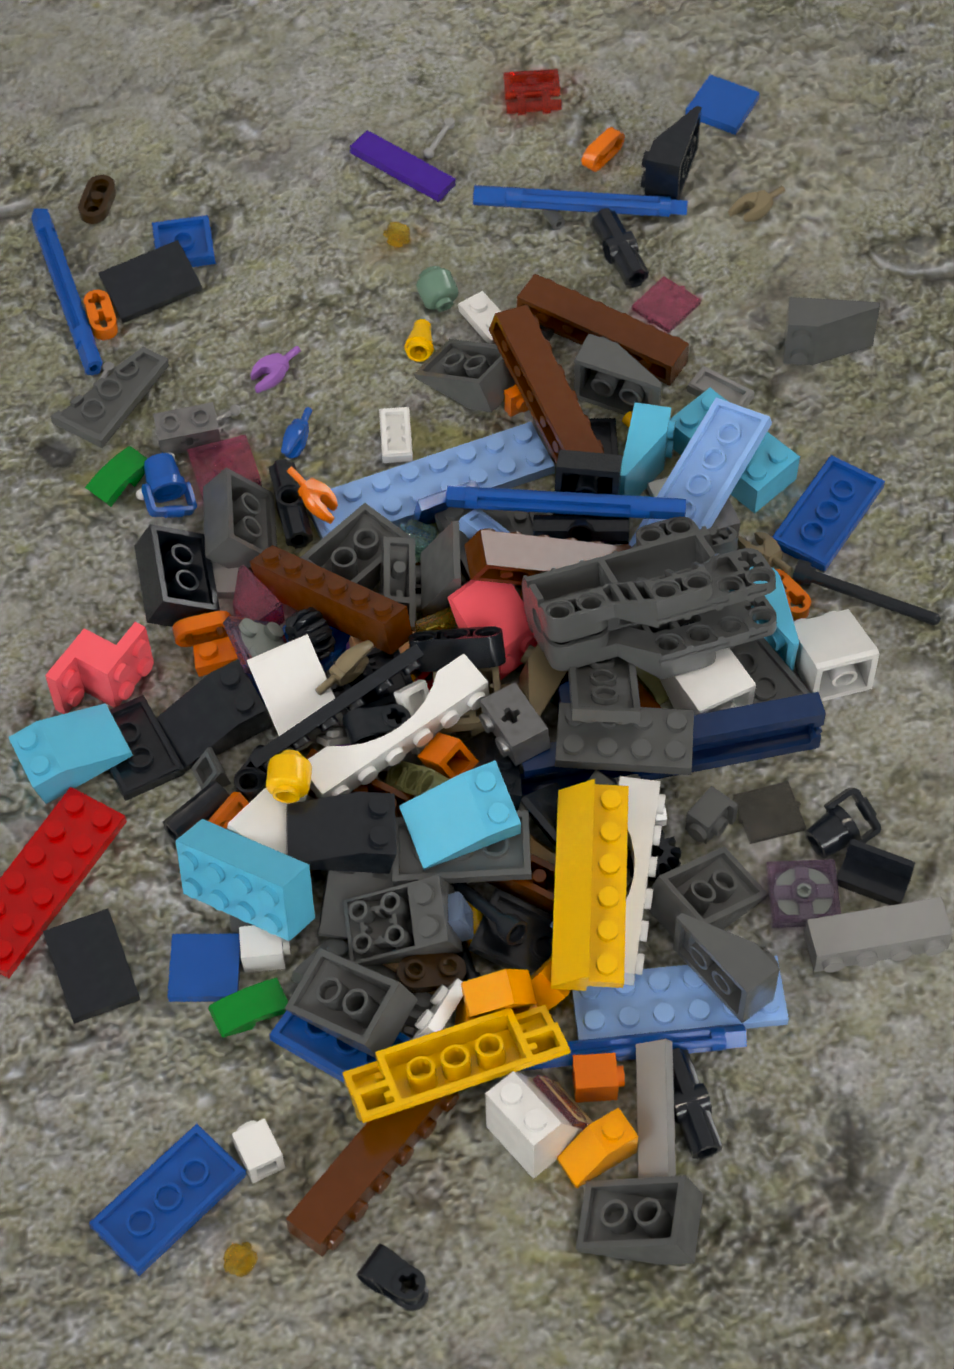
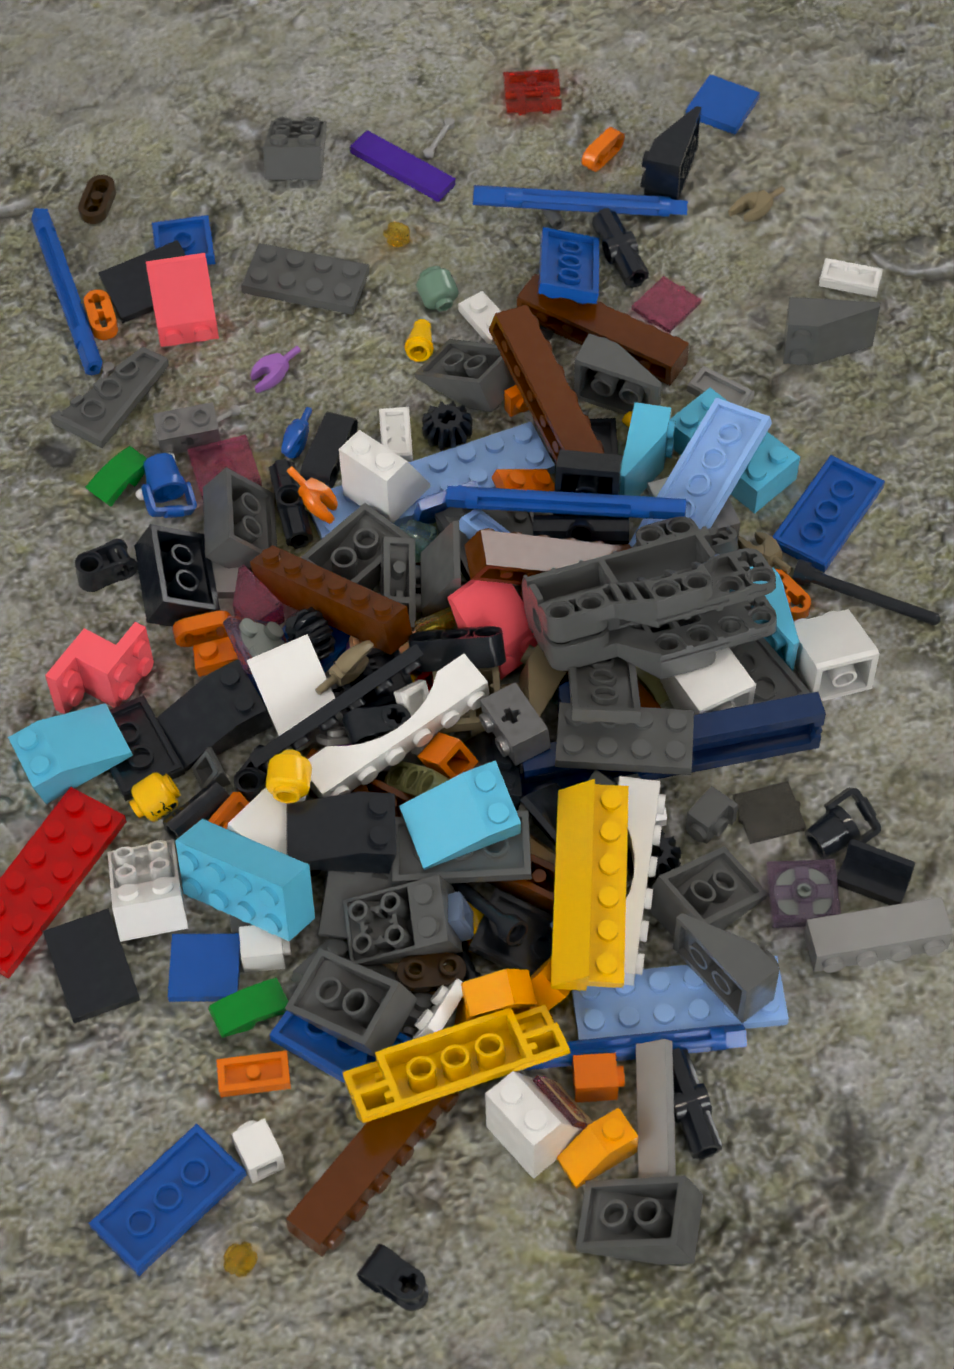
(104, 566): none -> black piece
(146, 890): none -> white slope
(154, 797): none -> yellow head
(182, 299): none -> coral slope
(253, 1074): none -> orange plate
(295, 149): none -> dark grey slope
(305, 278): none -> dark grey plate
(323, 455): none -> black beam
(379, 477): none -> white slope
(447, 425): none -> black gear
(523, 479): none -> orange plate
(569, 266): none -> blue plate
(850, 277): none -> white plate

